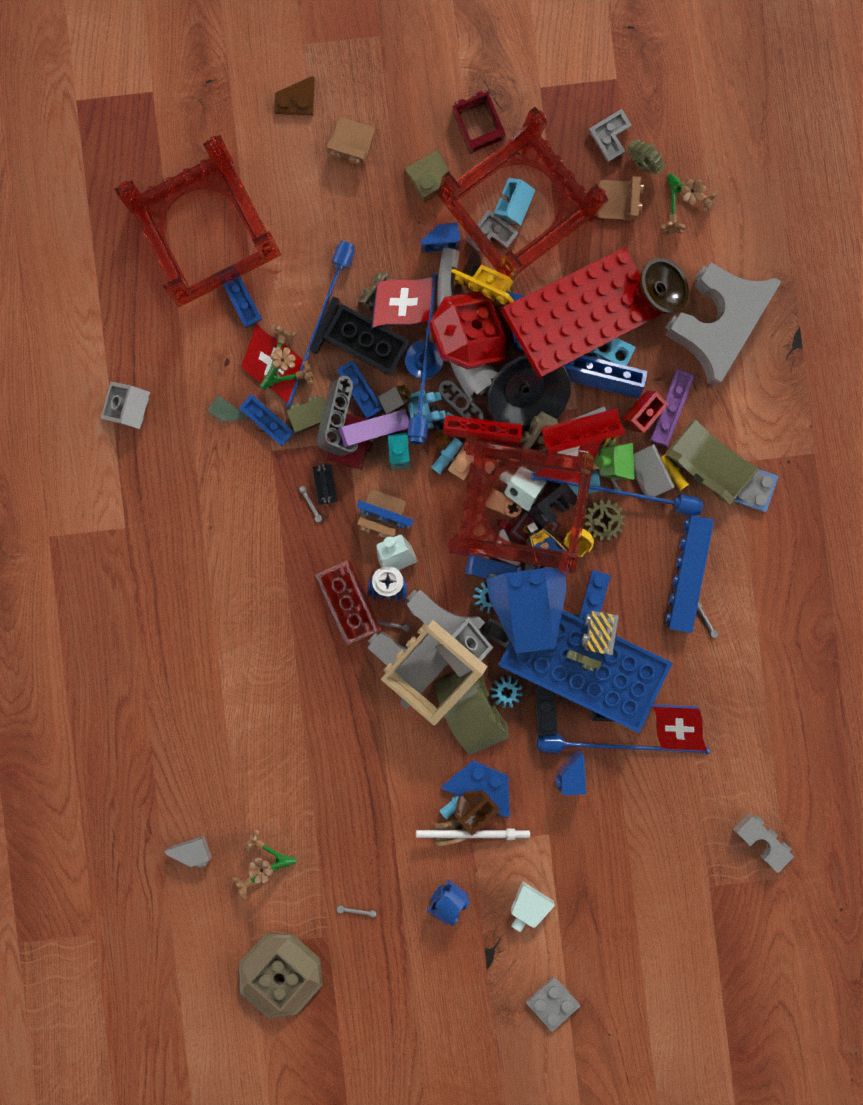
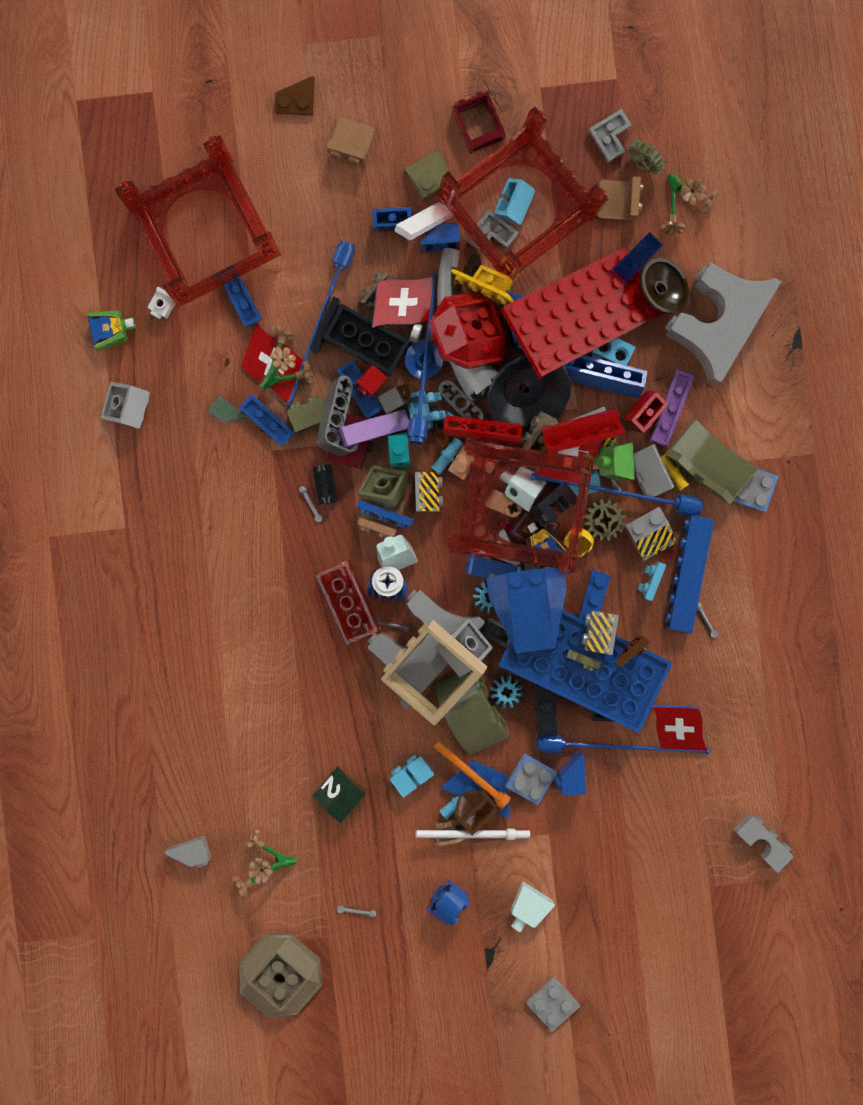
(109, 328): none -> torso
(165, 310): none -> white brick
(339, 794): none -> clear green slope
(370, 382): none -> red brick
(384, 486): none -> olive slope
(388, 218): none -> blue brick
(410, 775): none -> medium azure piece
(416, 332): none -> white tile
(423, 221): none -> white tile
(427, 492): none -> slope
(500, 798): none -> orange piece
(531, 779): none -> light grey piece
(634, 647): none -> reddish brown wing
(637, 257): none -> clear blue tile
(650, 534): none -> slope
(655, 573): none -> medium azure plate
(670, 553): none -> clear red tile

